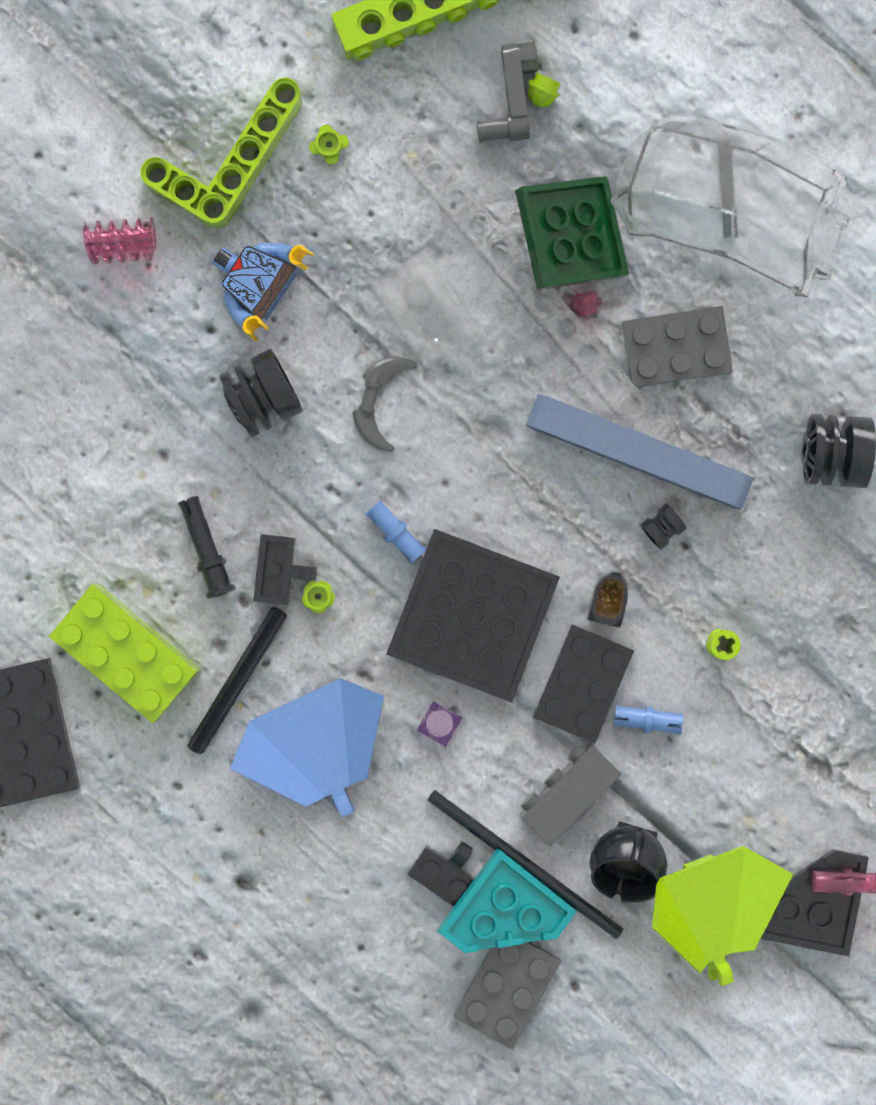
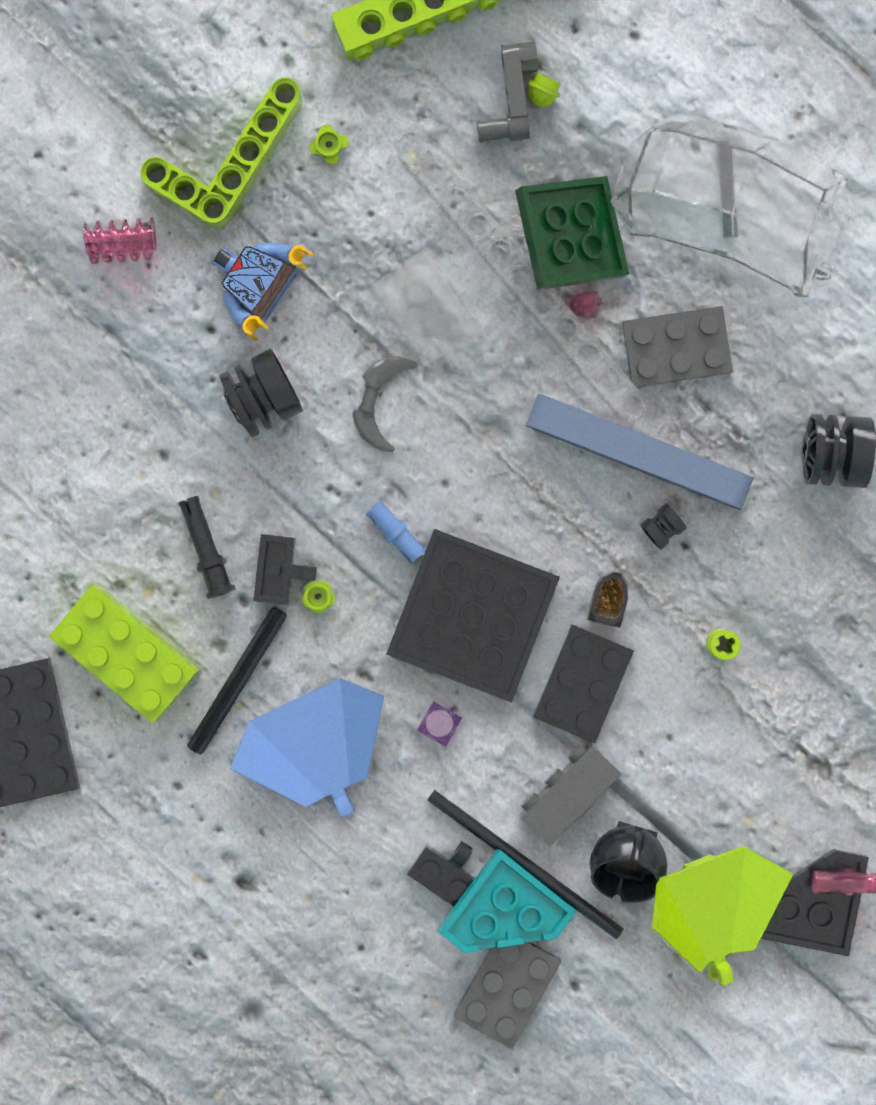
(648, 719): medium blue pin -> none

